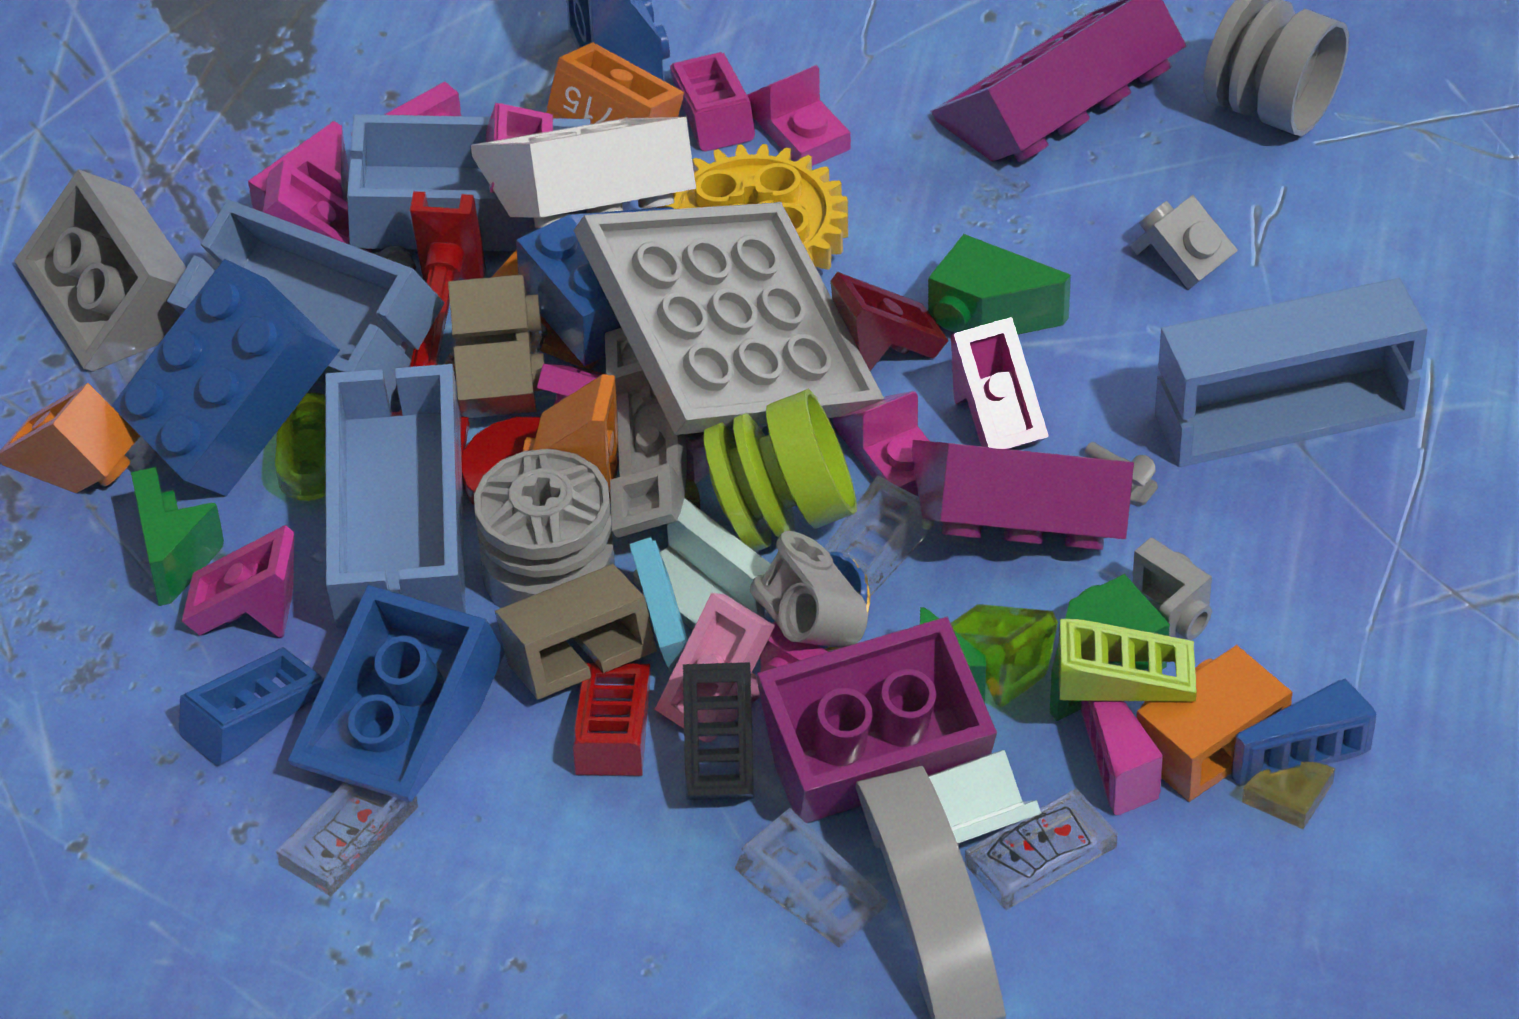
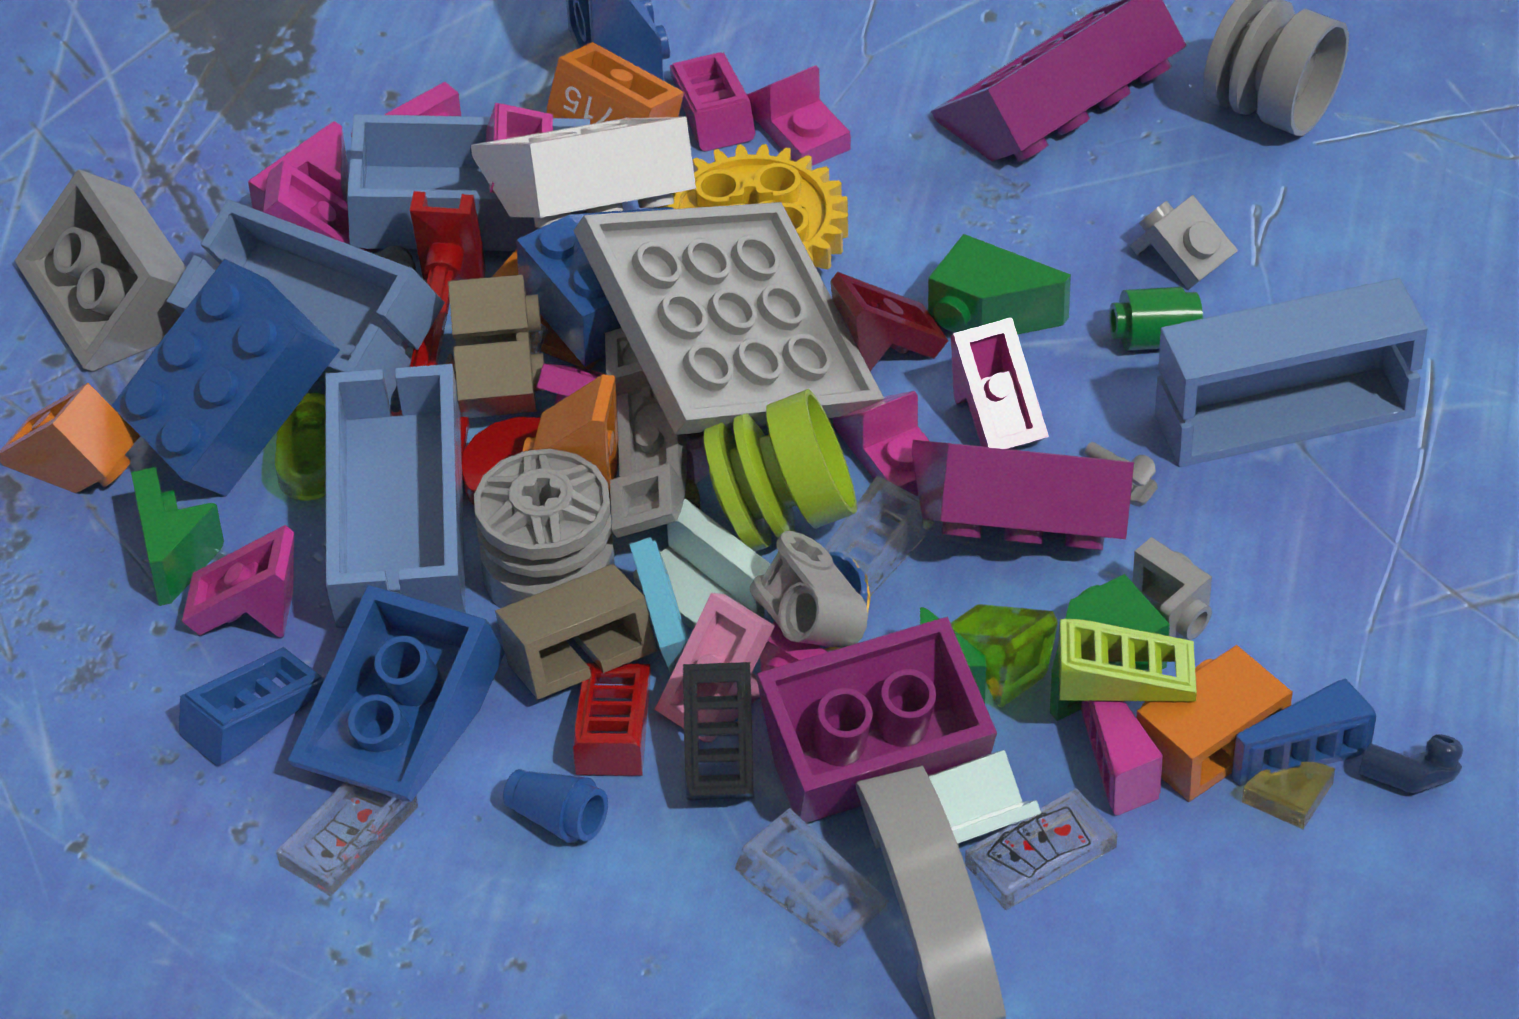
(559, 803): none -> blue cone
(1143, 312): none -> green brick
(1415, 772): none -> dark blue arm

